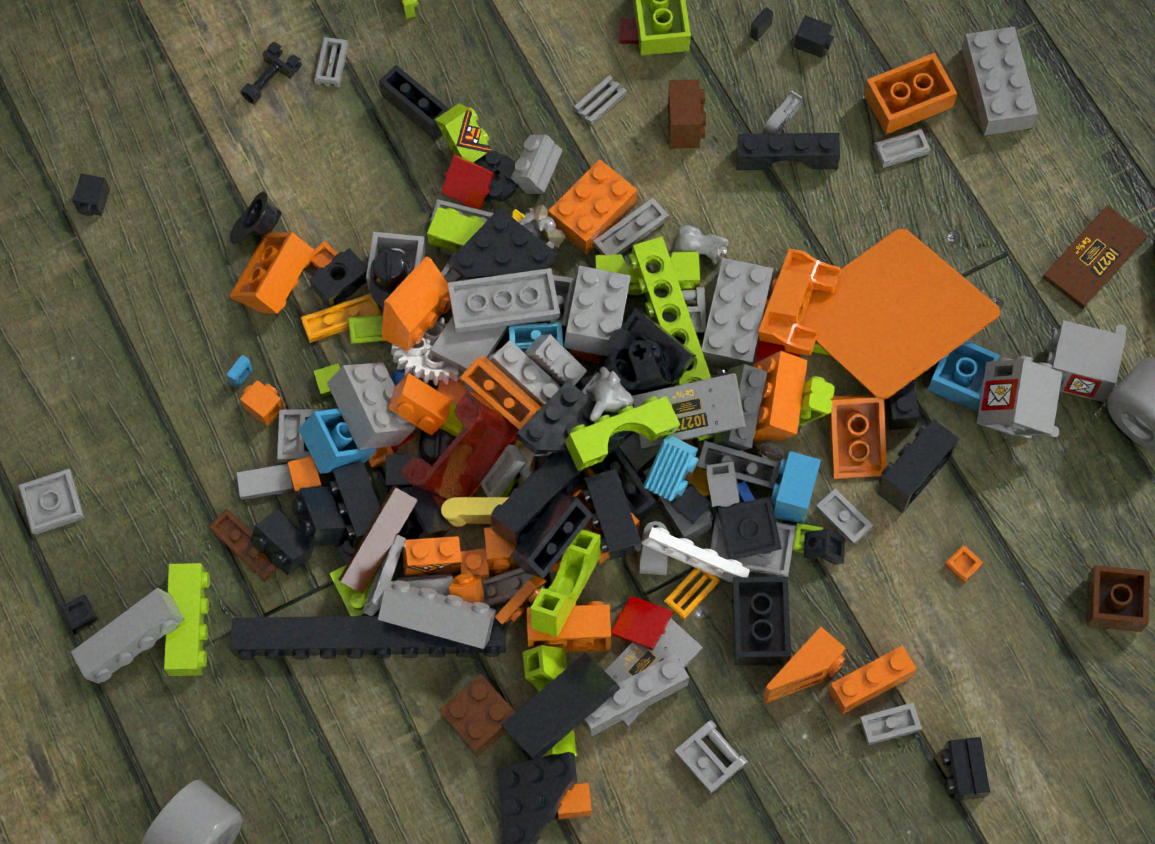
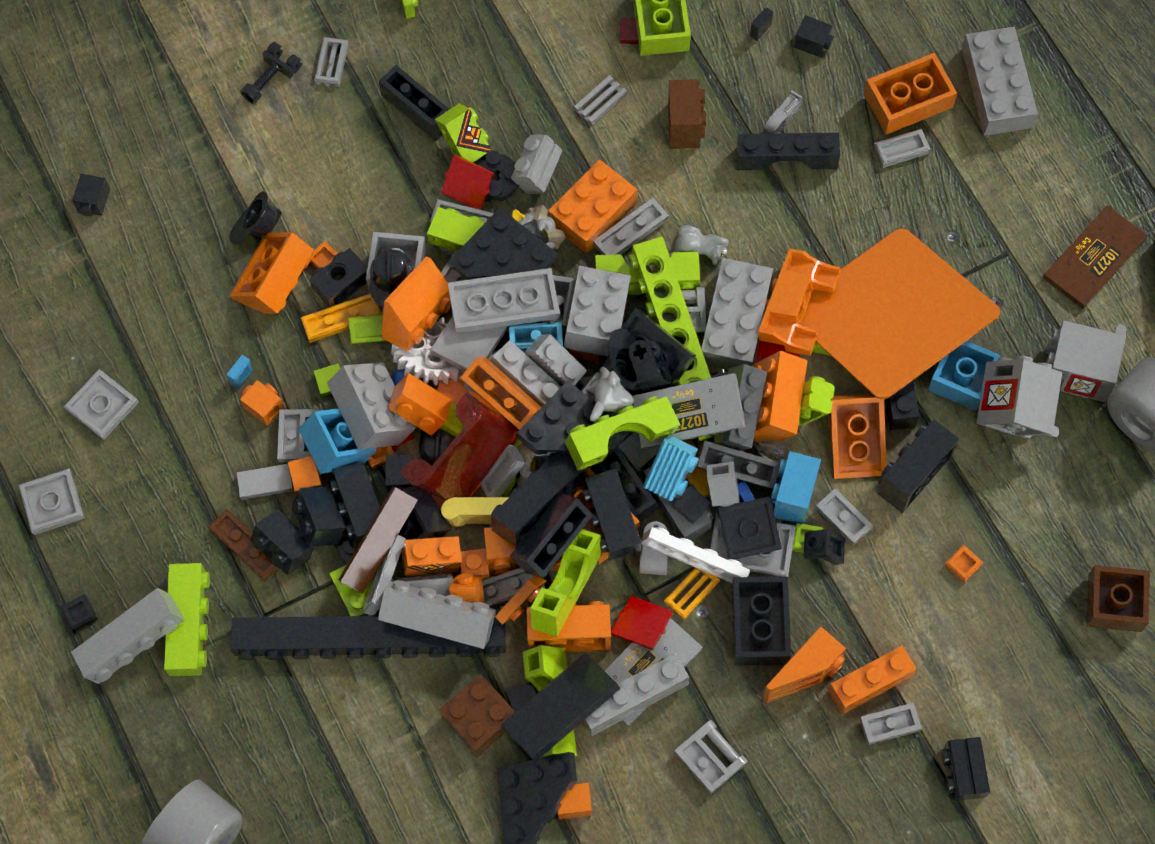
(101, 404): none -> light grey tile
(520, 695): none -> black tile

